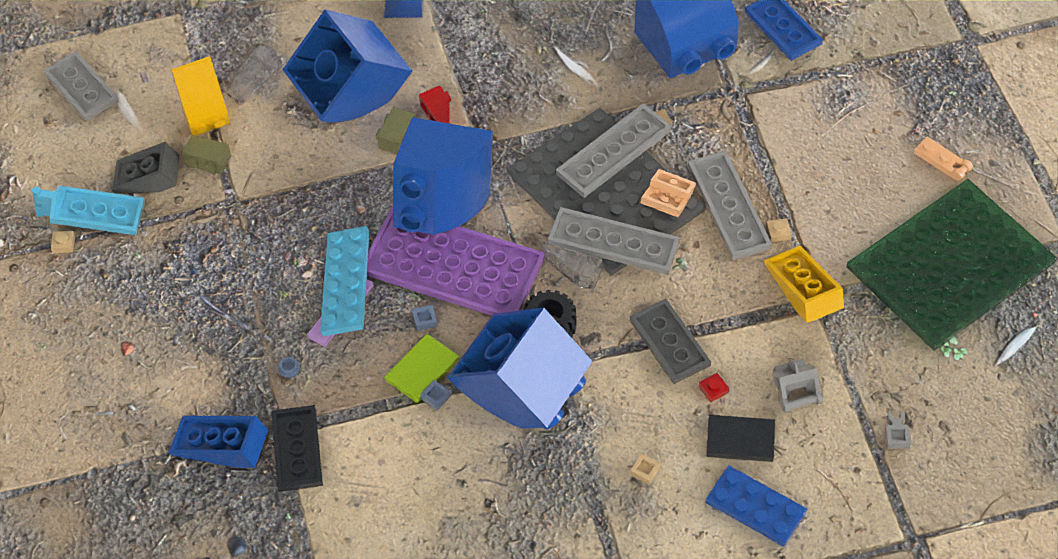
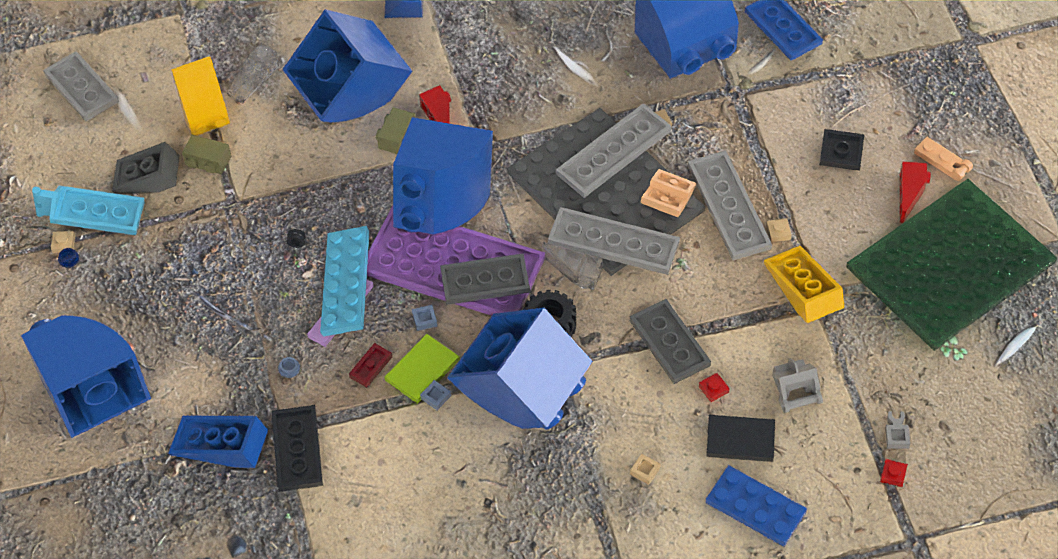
(68, 258): none -> clear blue plate
(85, 370): none -> blue brick
(296, 238): none -> black bush
(370, 365): none -> dark red plate
(485, 279): none -> dark grey plate
(841, 149): none -> black plate
(894, 472): none -> red plate
(912, 186): none -> red slope

